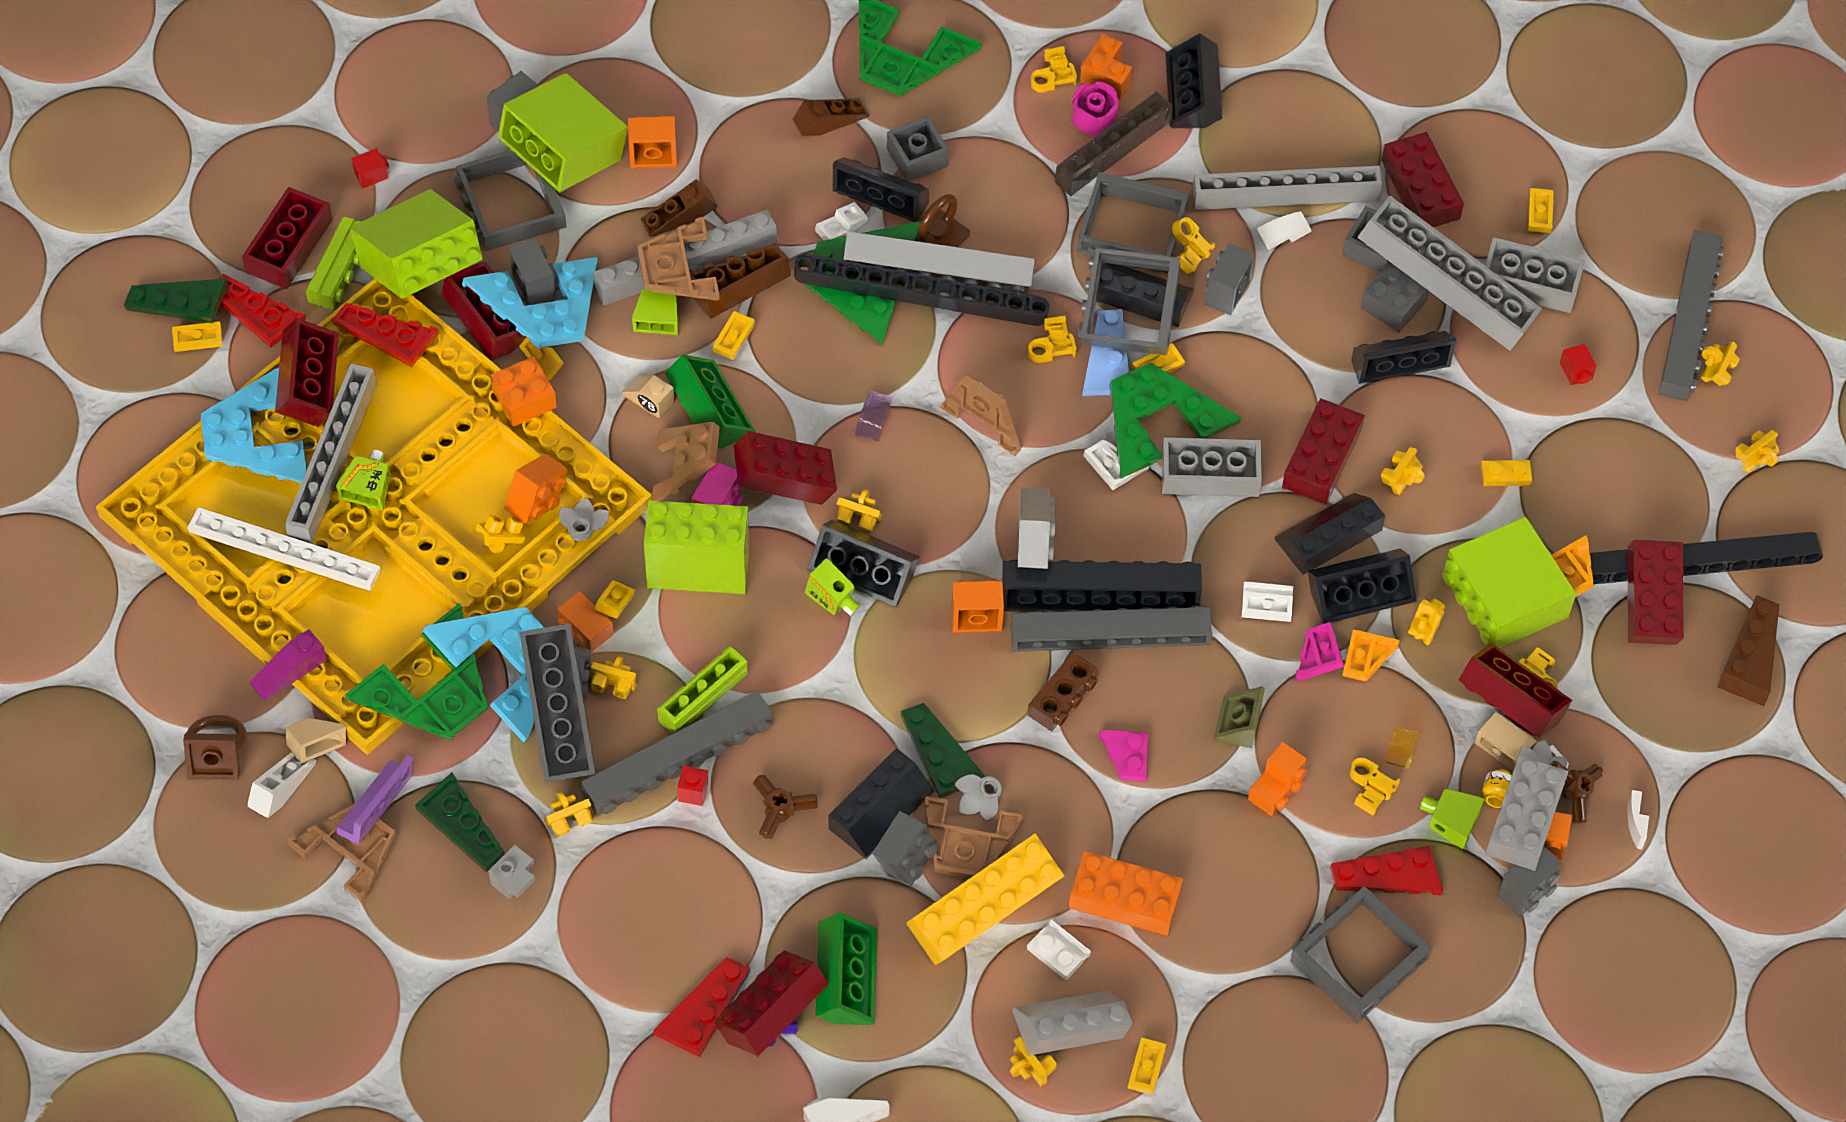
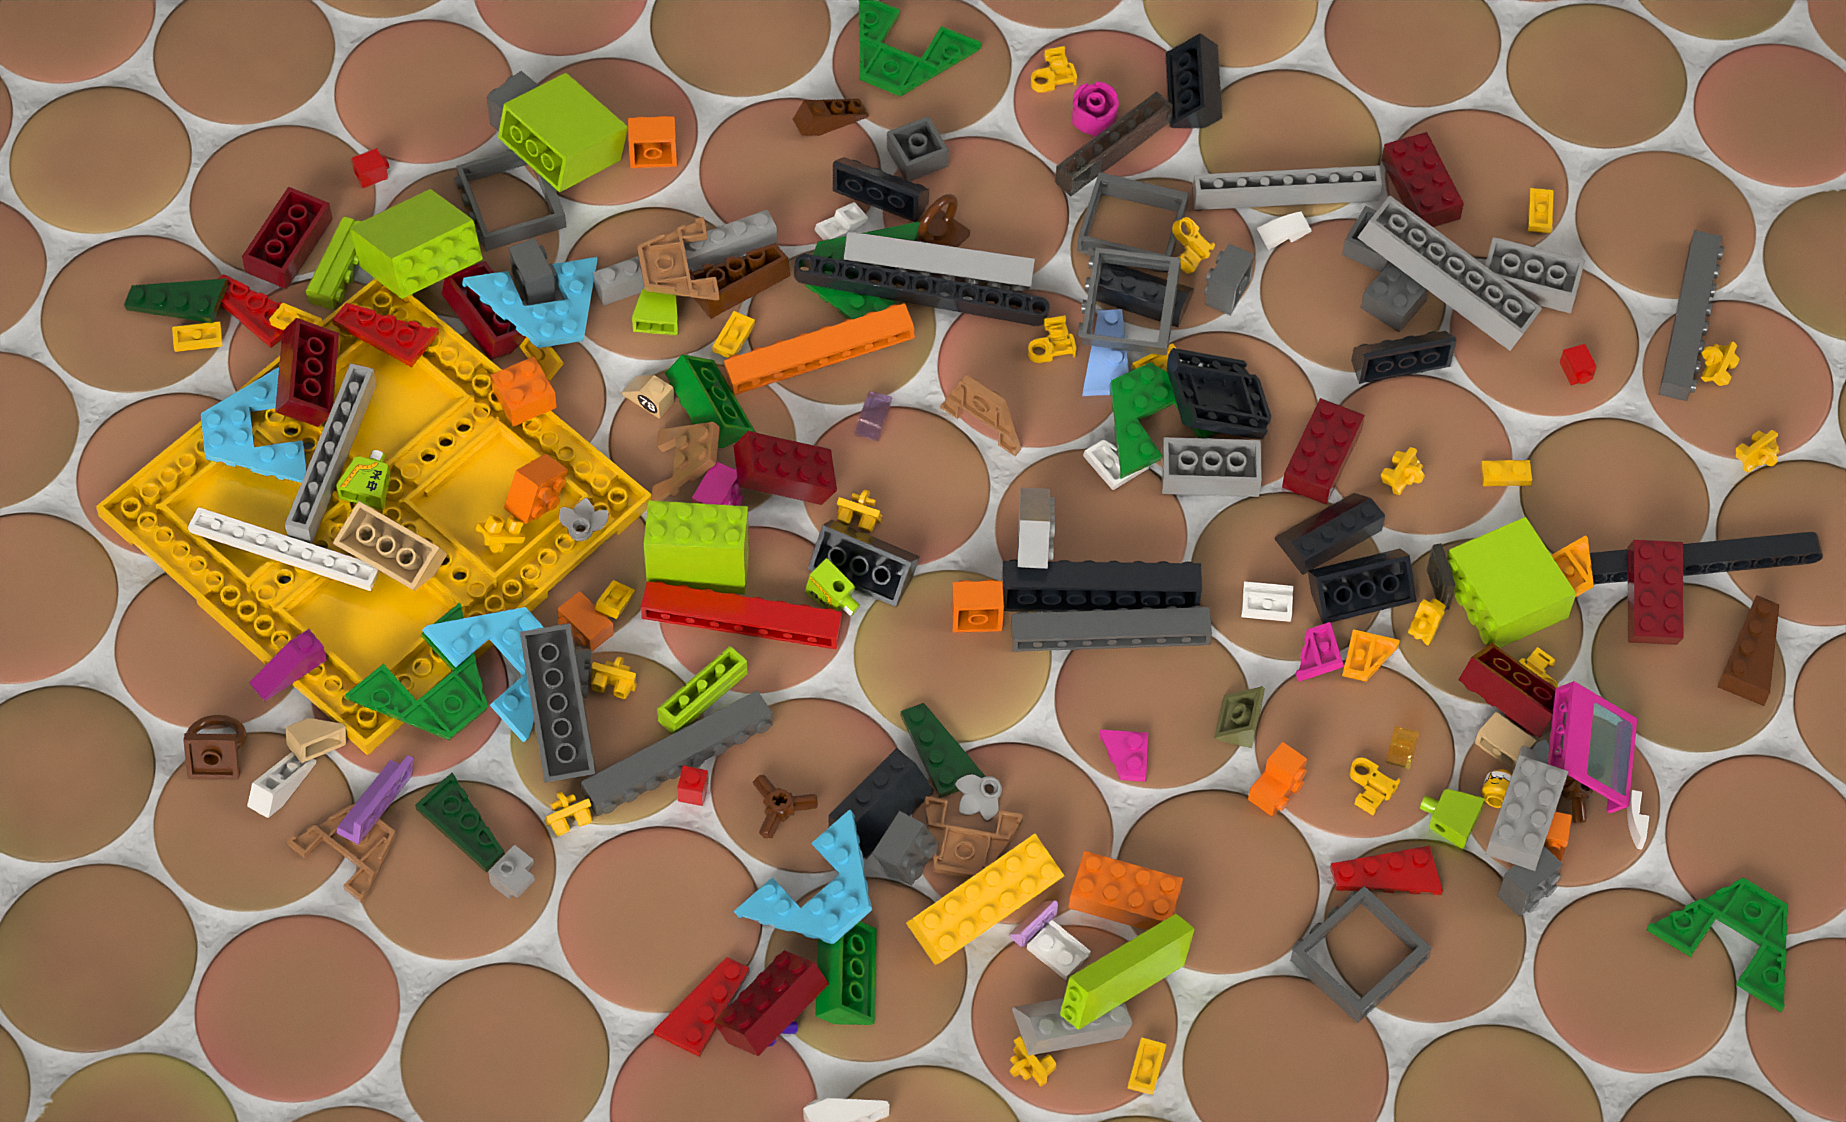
(286, 314): none -> yellow plate
(389, 547): none -> tan slope
(680, 209): reddish brown slope -> none
(741, 615): none -> red brick
(819, 348): none -> orange brick
(831, 910): none -> medium azure wing
(1034, 922): none -> lavender slope
(1063, 680): reddish brown brick -> none
(1105, 66): orange brick -> none
(1126, 971): none -> lime brick
(1217, 394): none -> black wedge
(1440, 575): none -> clear smoke tile
(1593, 743): none -> panel
(1750, 913): none -> green wing

